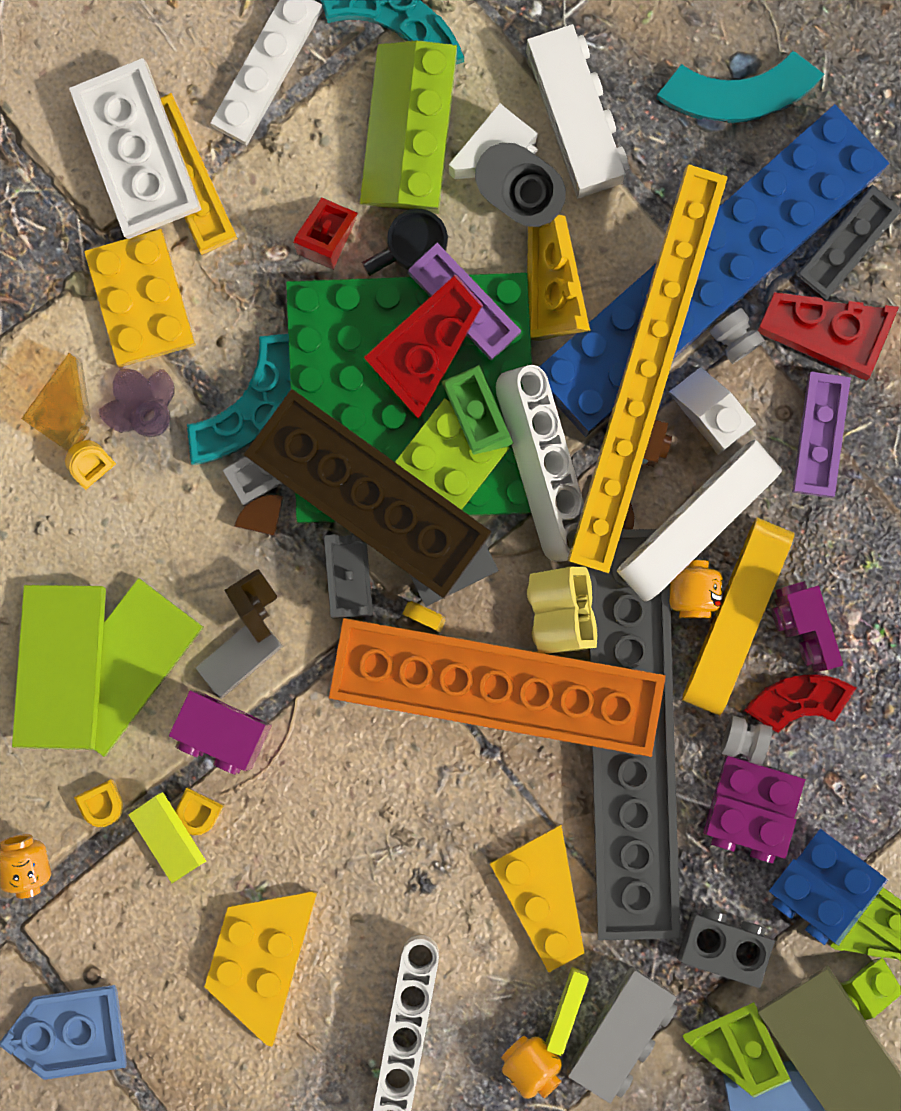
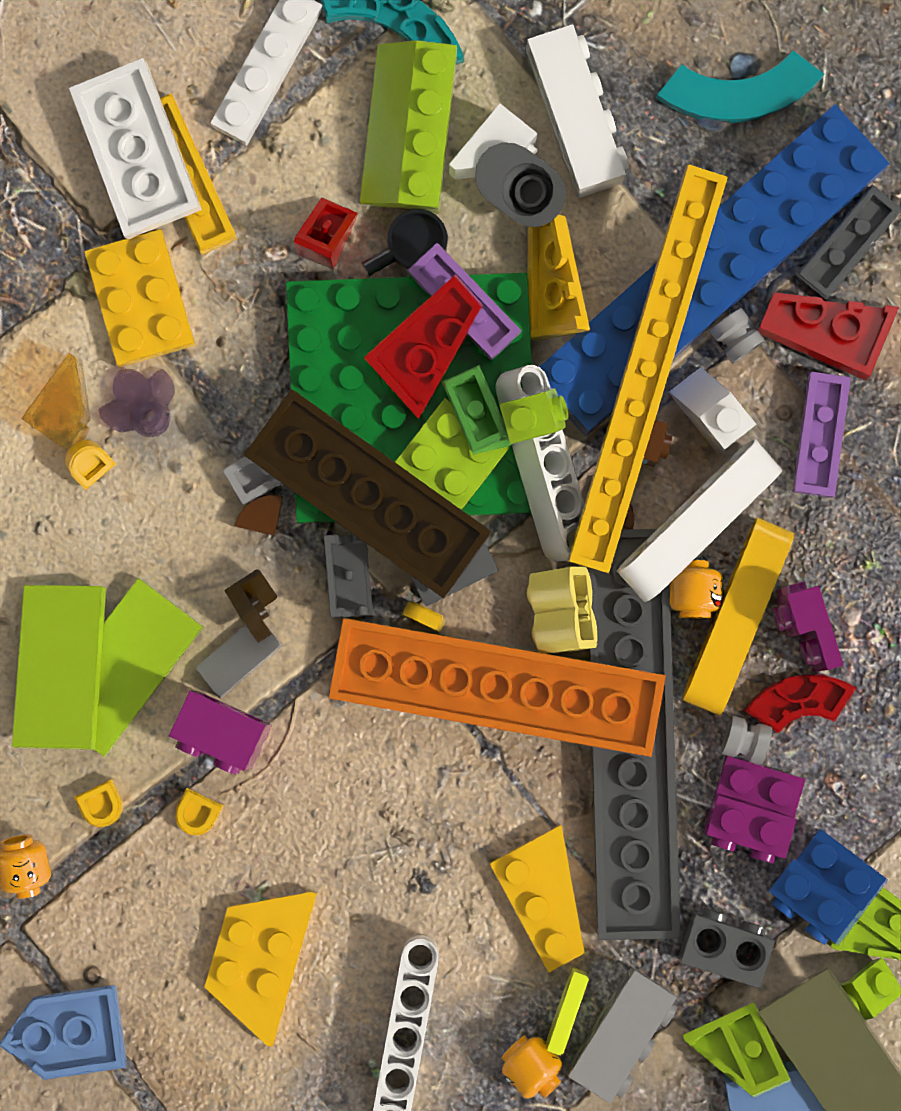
(167, 837): neon yellow tile -> none
(245, 419): teal tile -> none
(534, 415): none -> lime bracket

